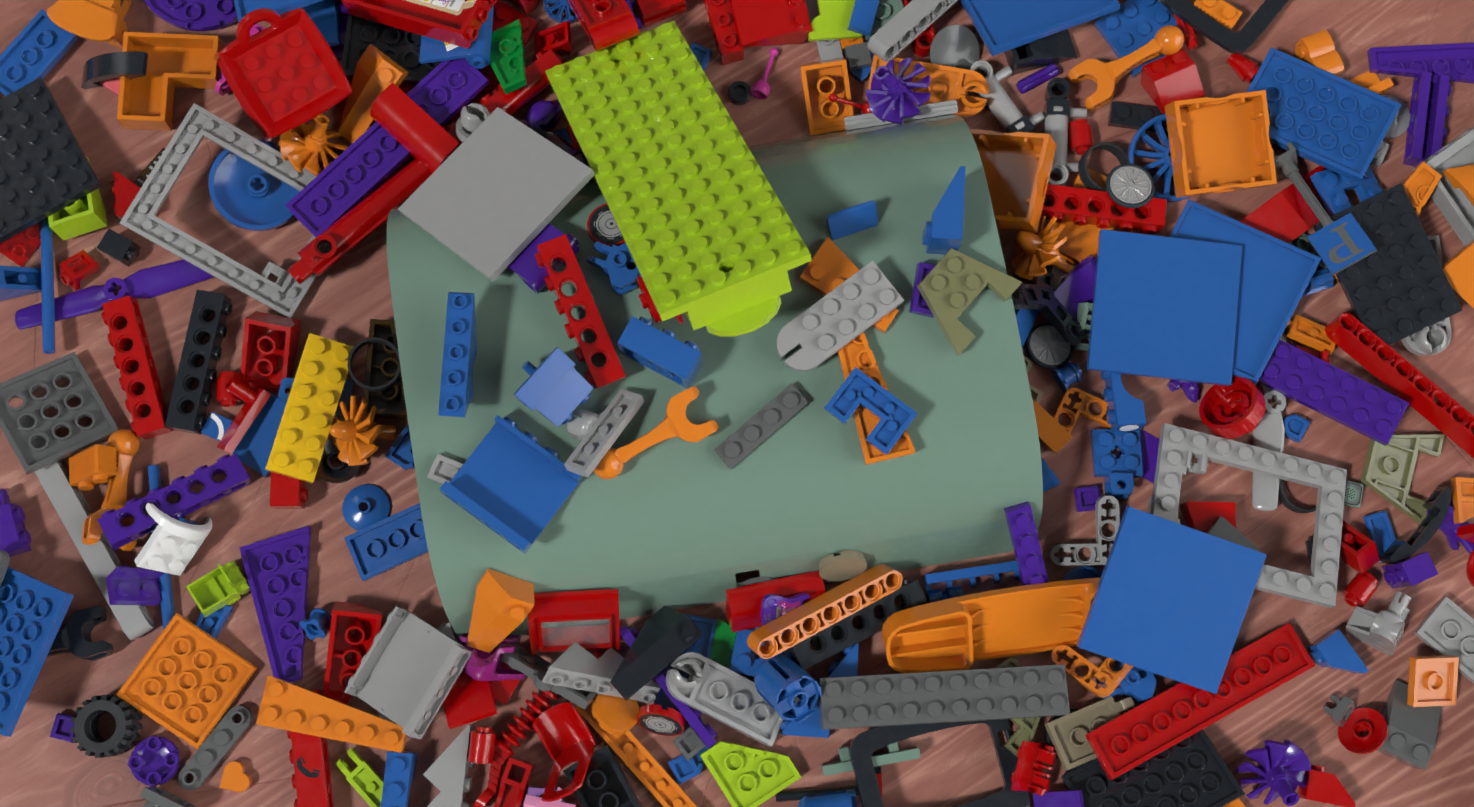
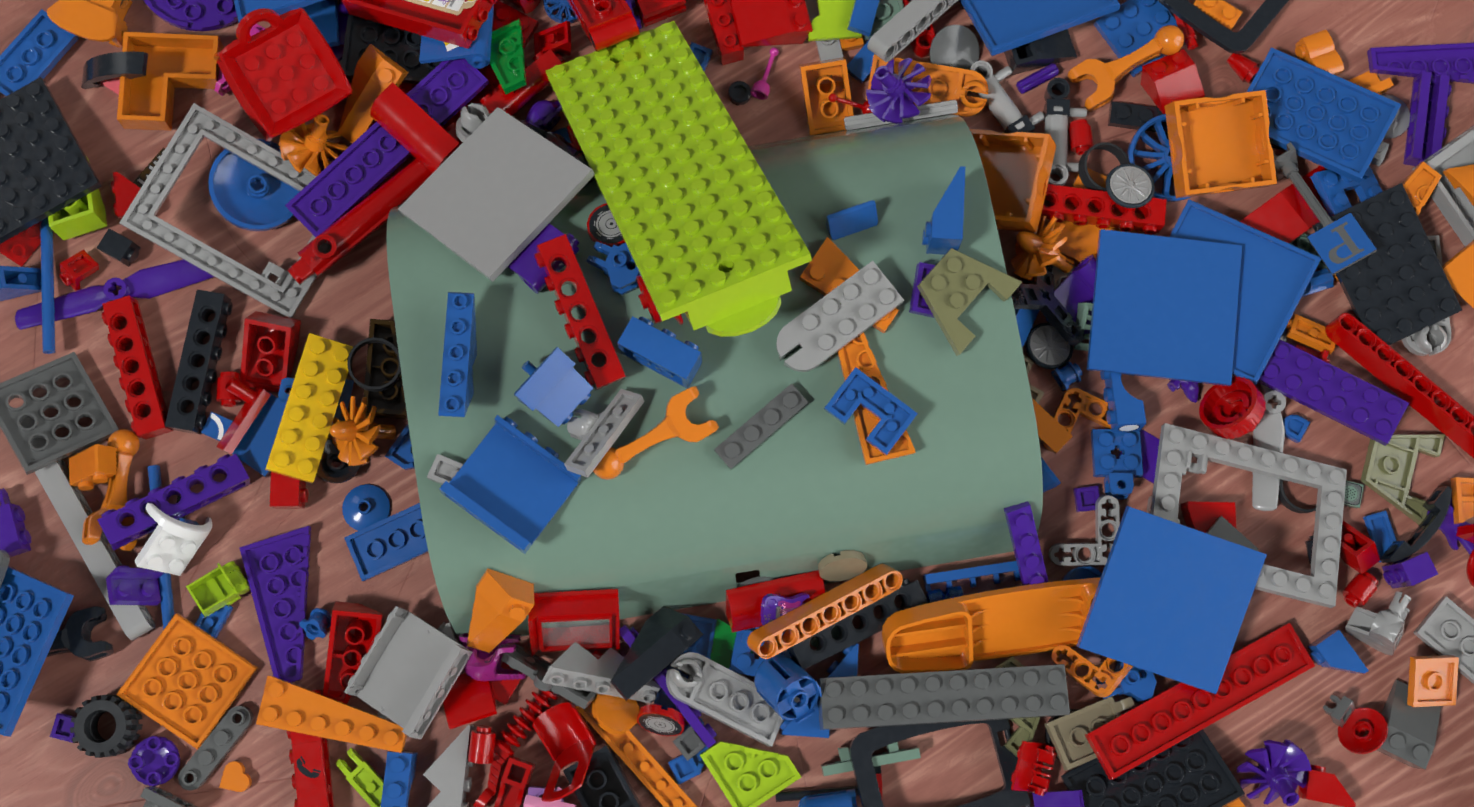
(858, 56): dark grey tile -> none

